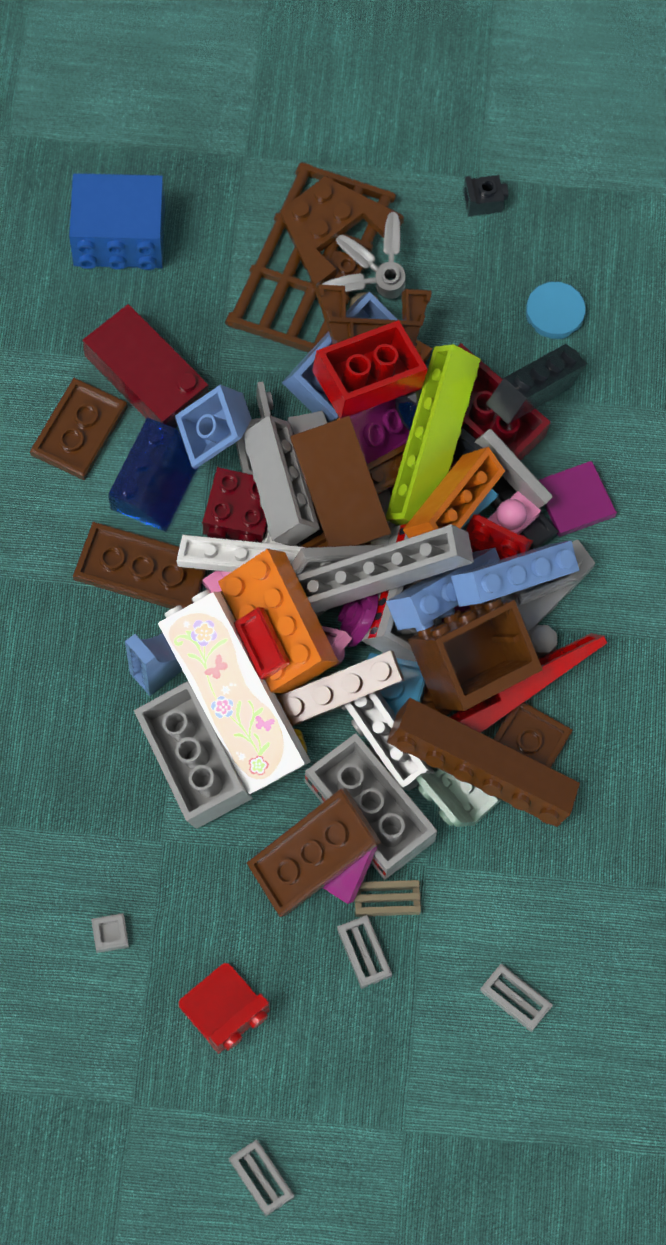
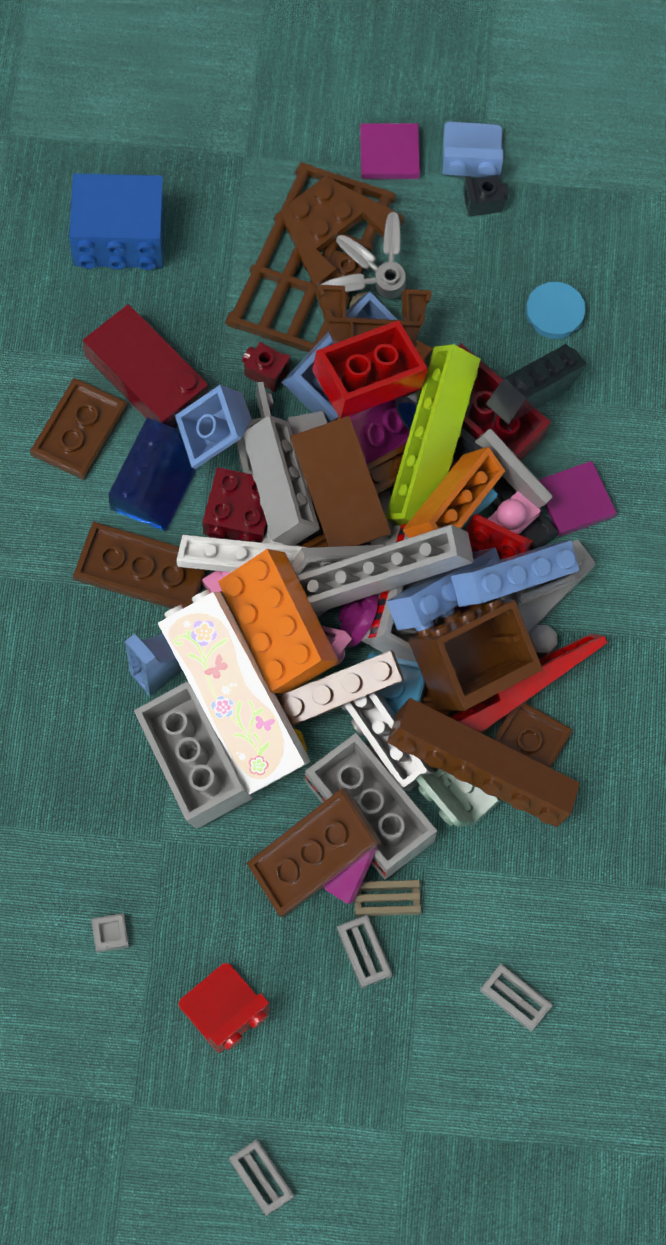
(261, 643): red tile -> none
(269, 373): none -> dark red brick
(389, 151): none -> magenta tile
(472, 149): none -> medium blue bracket

